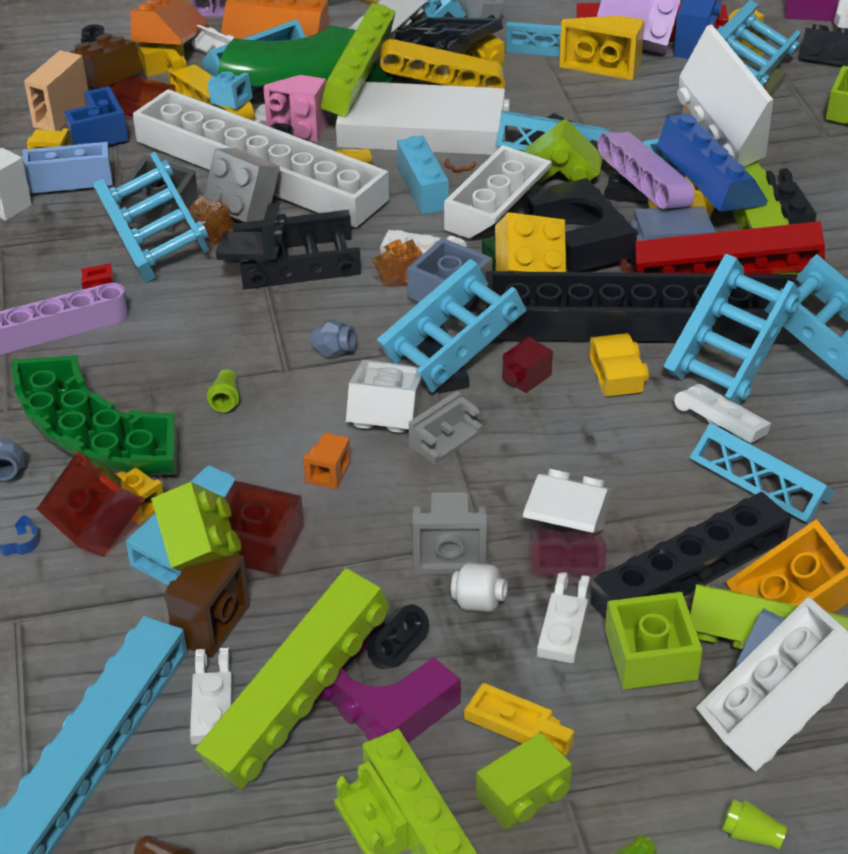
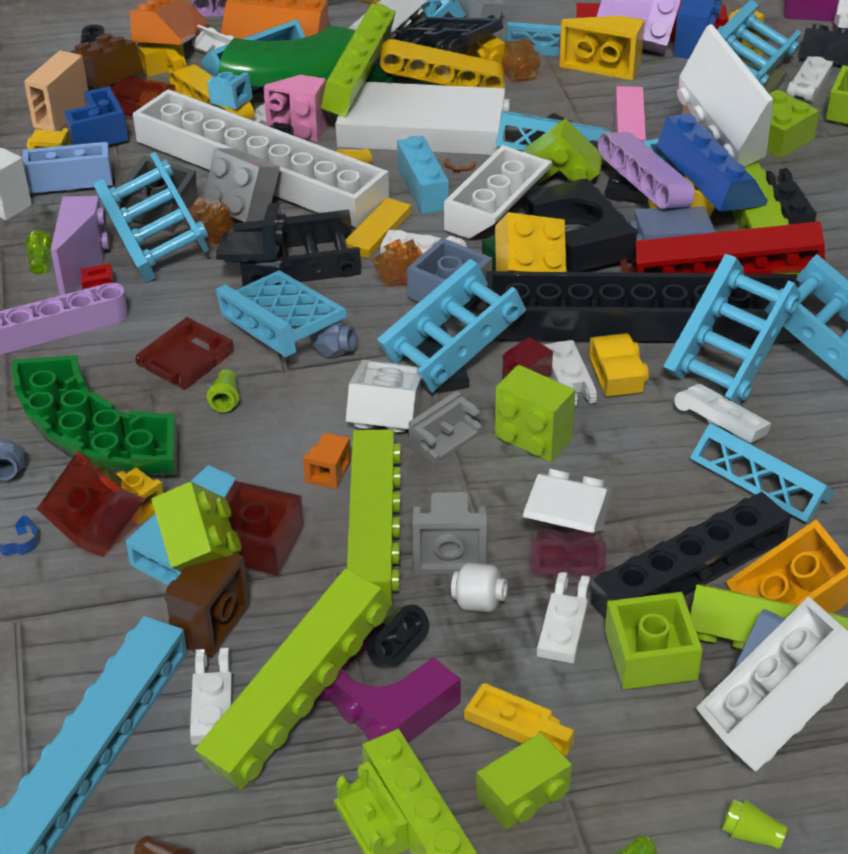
(38, 251): none -> clear neon green cone
(78, 240): none -> lavender slope
(179, 359): none -> clear red container
(264, 321): none -> medium azure fence
(372, 509): none -> lime brick
(373, 229): none -> yellow tile
(520, 59): none -> clear orange brick
(534, 413): none -> lime brick
(571, 371): none -> white hinge
(630, 111): none -> bright pink brick
(791, 124): none -> lime brick
(810, 78): none -> white plate

